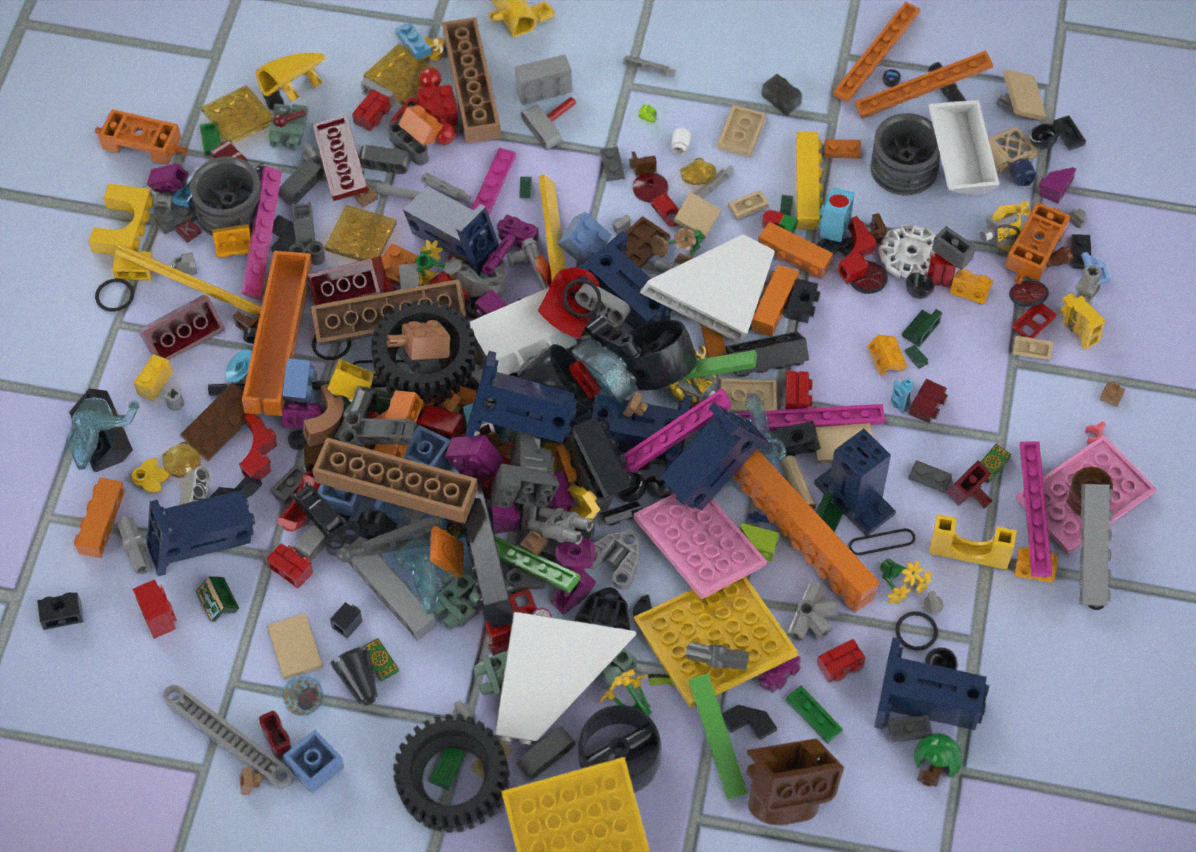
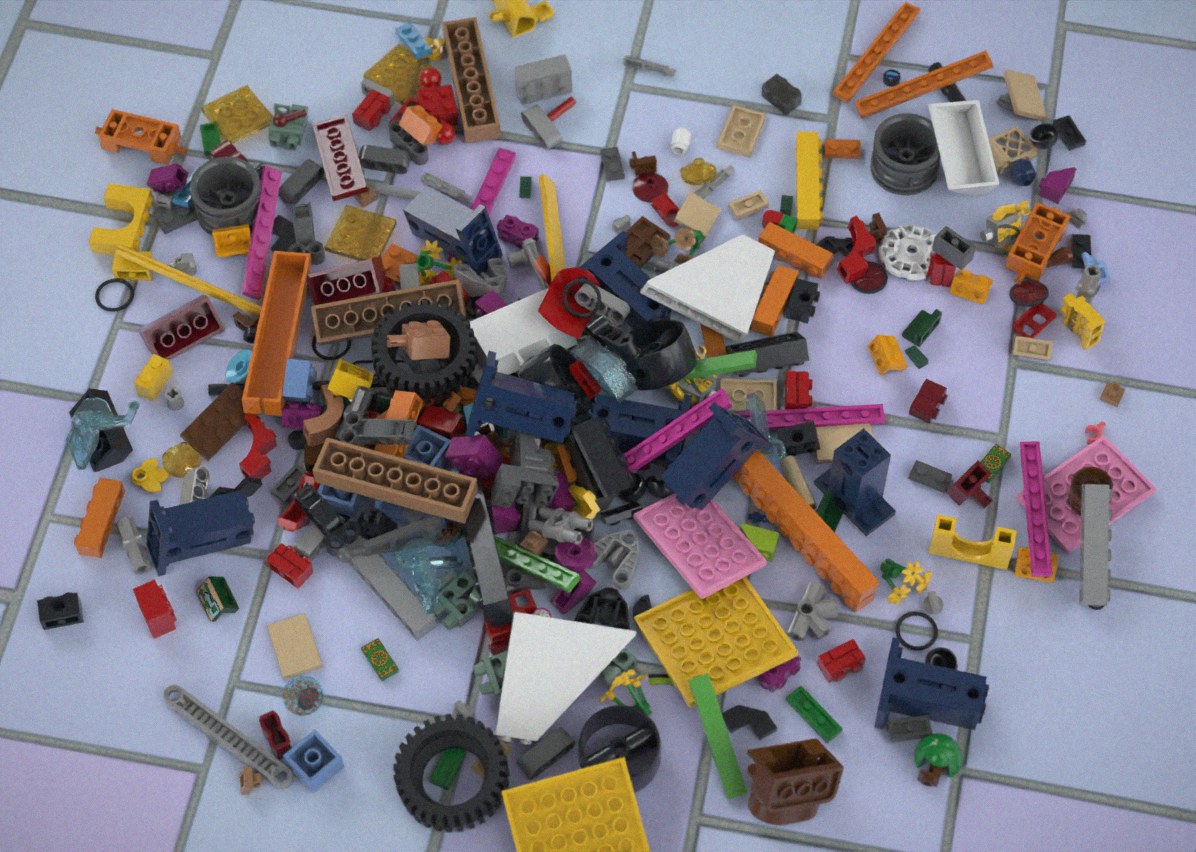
(188, 230): dark red tile -> none
(273, 98): black wheel -> none
(282, 71): yellow piece -> none
(310, 153): light grey plate -> none
(346, 619): black brick -> none
(357, 674): black cone -> none
(446, 552): orange tile -> none
(452, 266): light grey piece -> none
(496, 258): magenta pin -> none
(584, 237): medium blue brick -> none
(635, 406): medium nougat tile -> none
(648, 113): clear neon green tile -> none
(717, 655): dark grey piece -> none
(836, 214): medium azure brick -> none
(881, 534): black piece -> none
(901, 394): medium azure hinge -> none
(919, 285): black piece -> none

